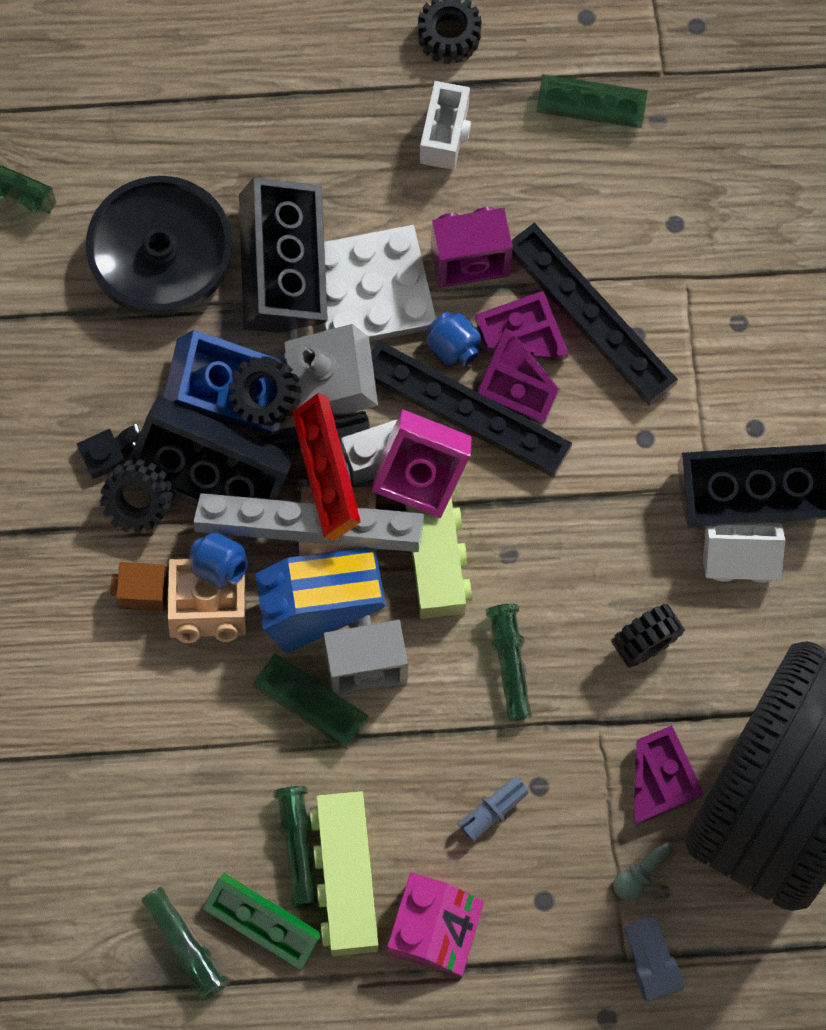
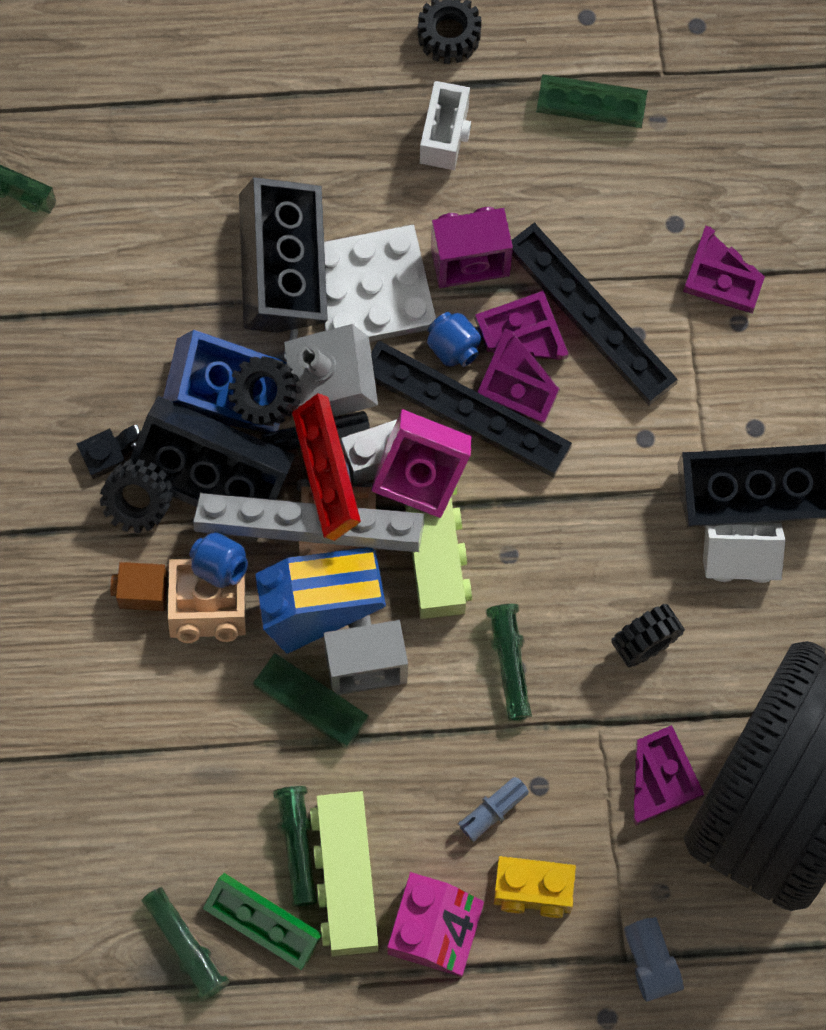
(159, 245): black dish -> none
(534, 886): none -> yellow bracket
(630, 883): sand green bar -> none
(723, 275): none -> magenta wing

